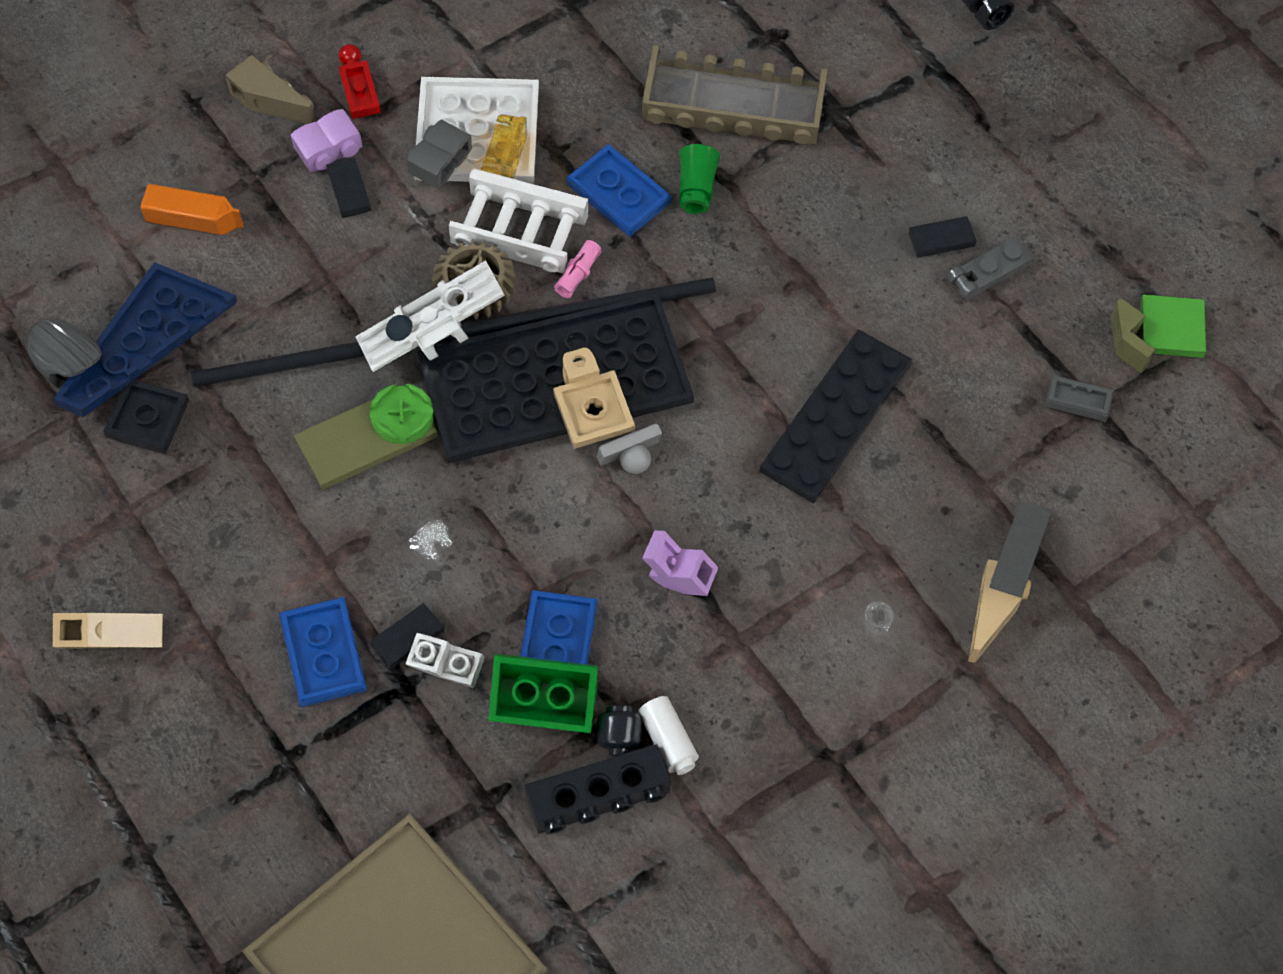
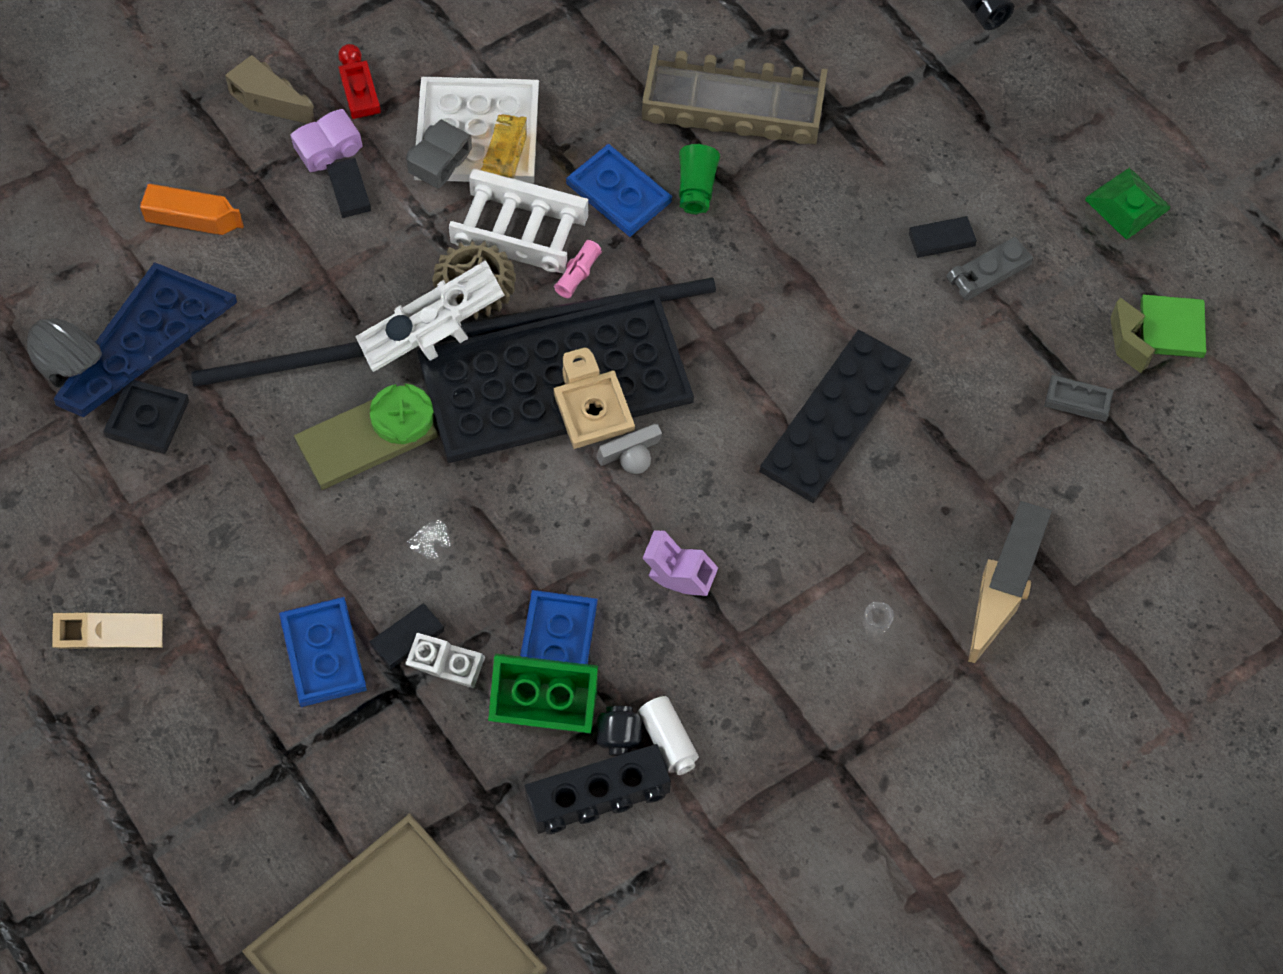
(1127, 203): none -> green slope

